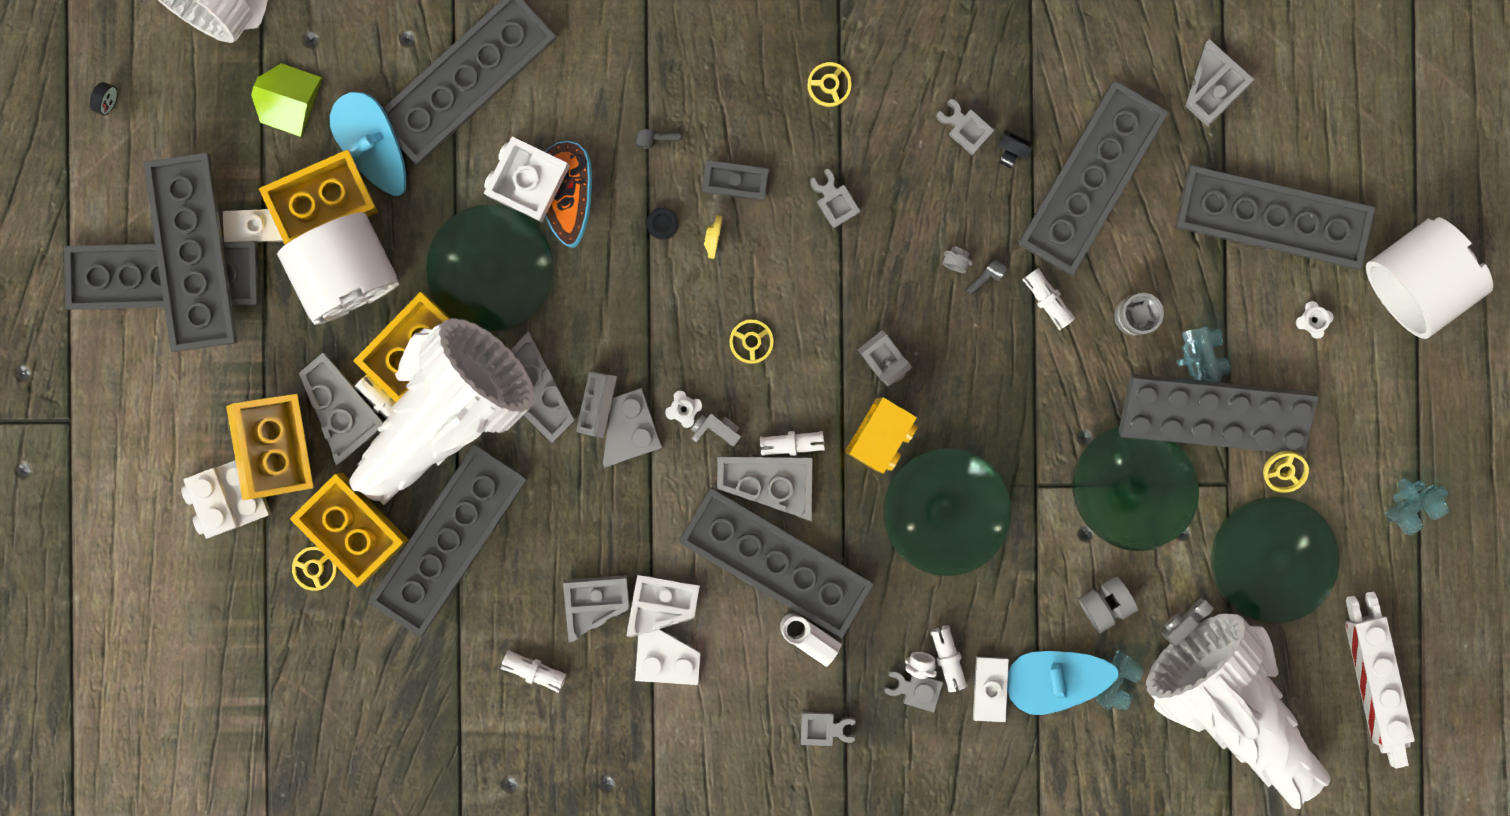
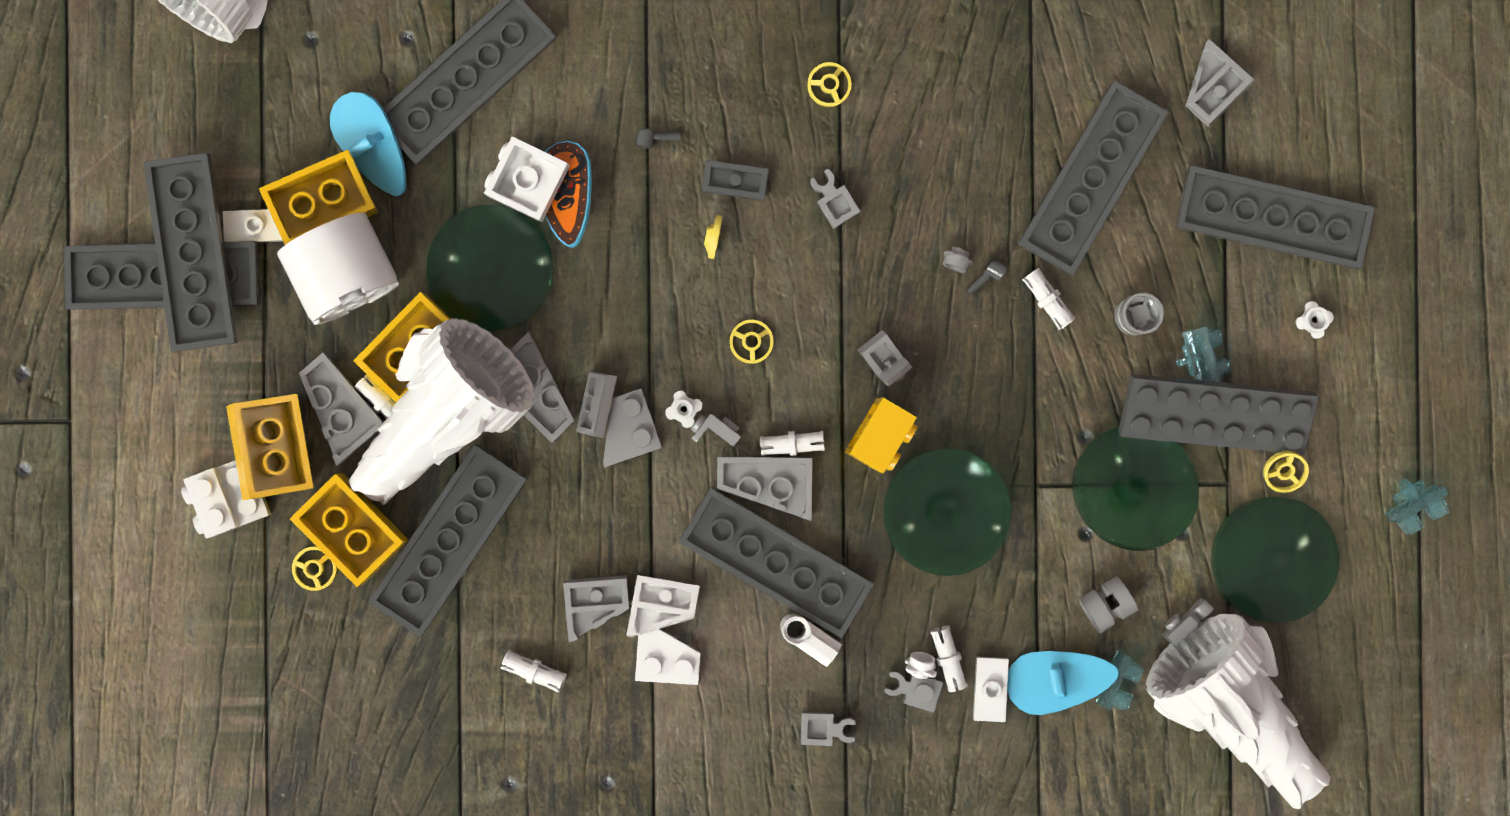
(103, 98): black tile -> none
(285, 98): lime slope -> none
(662, 223): black tile -> none
(968, 130): light grey plate -> none
(1014, 146): black tile -> none
(1379, 680): white hinge -> none
(1429, 277): white brick -> none

